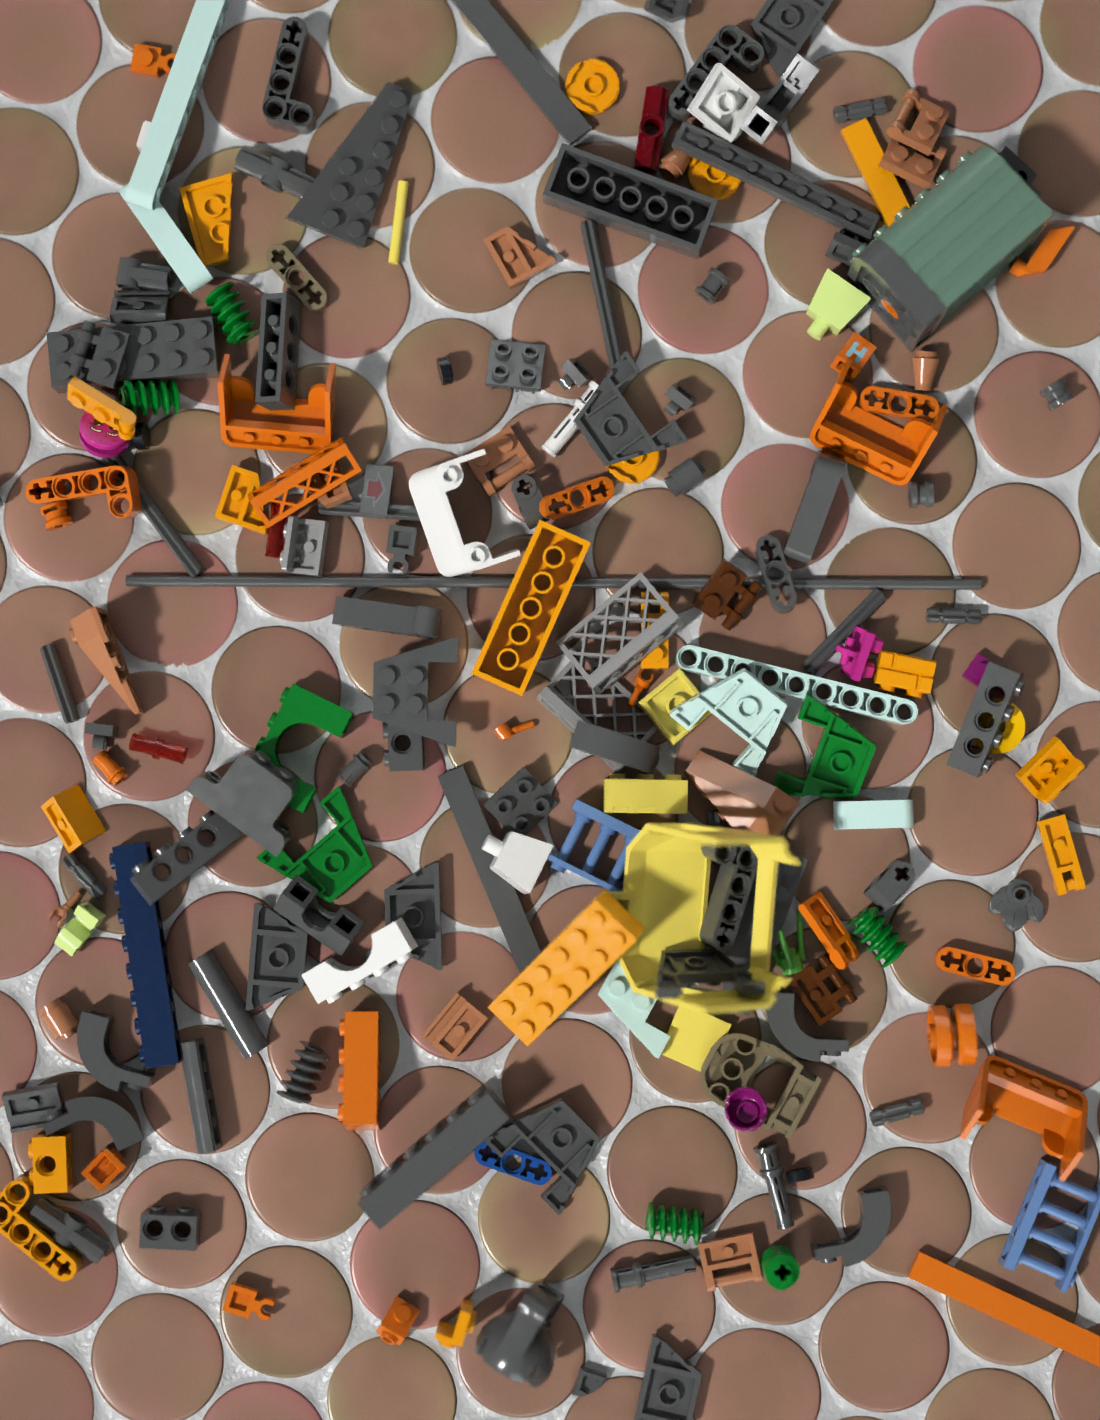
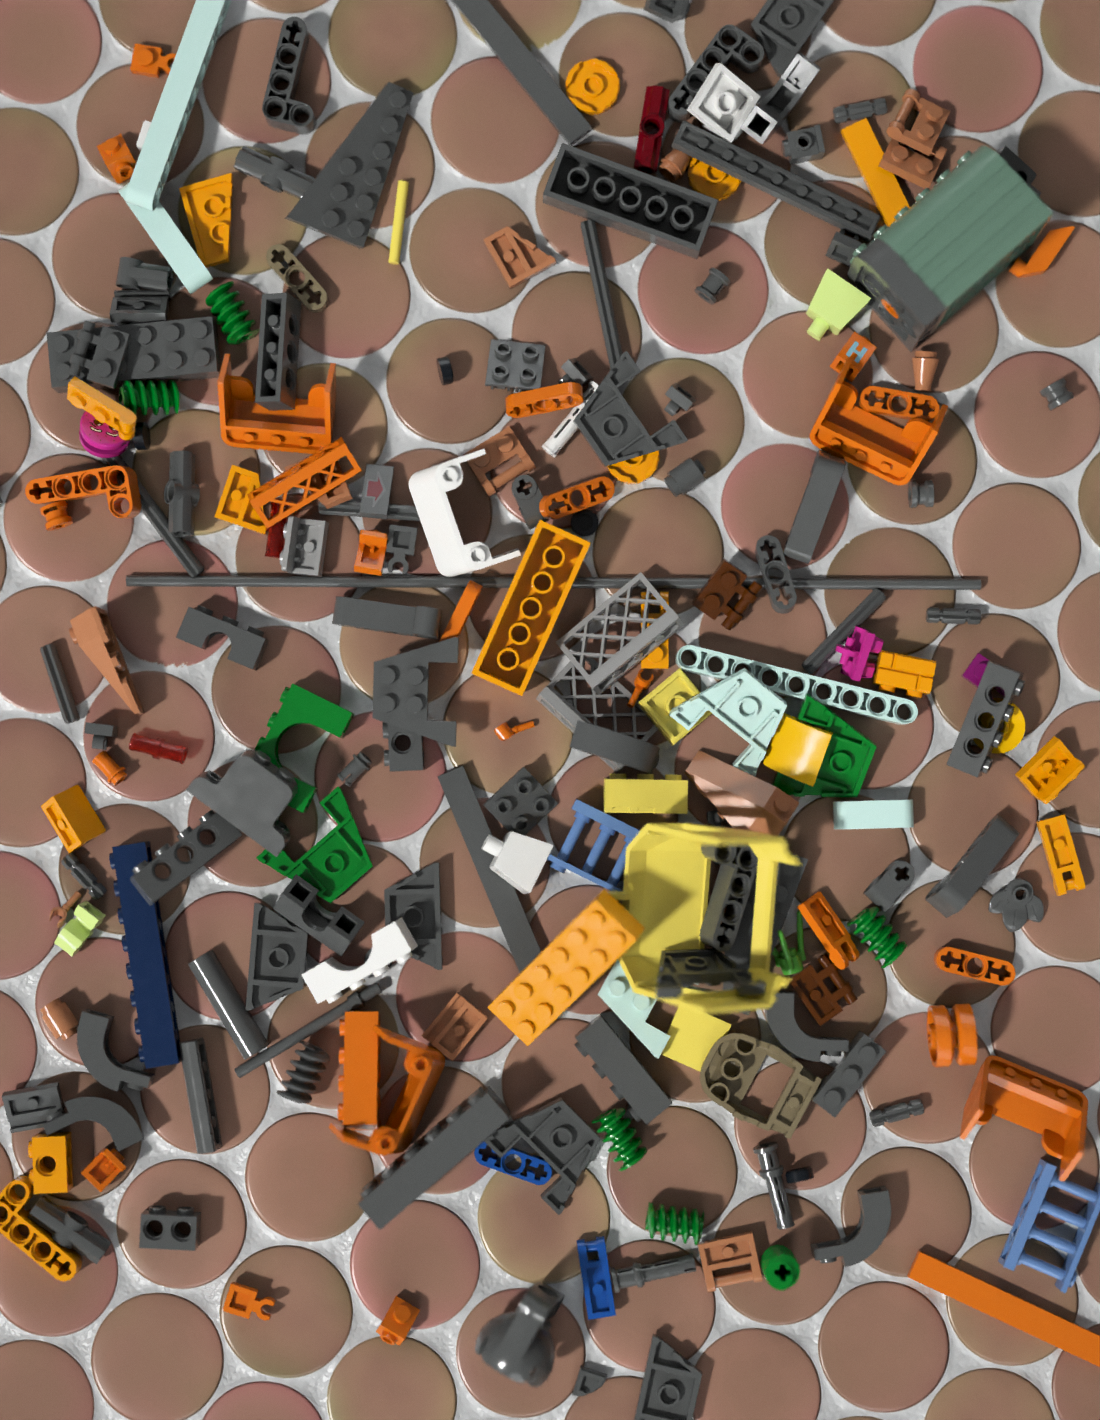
(117, 158): none -> orange bracket
(181, 493): none -> dark grey piece
(200, 627): none -> dark grey arch
(354, 1002): none -> dark grey bar
(371, 552): none -> orange bracket
(424, 1069): none -> orange windscreen
(453, 1335): light orange bracket -> none
(462, 610): none -> orange beam
(544, 400): none -> orange beam
(584, 523): none -> black tile
(596, 1279): none -> blue plate
(620, 1137): none -> green piece
(623, 1069): none -> dark grey brick
(746, 1109): magenta hair -> none
(797, 749): none -> yellow slope
(799, 154): none -> dark grey brick
(849, 1074): none -> dark grey arch
(973, 868): none -> dark grey beam

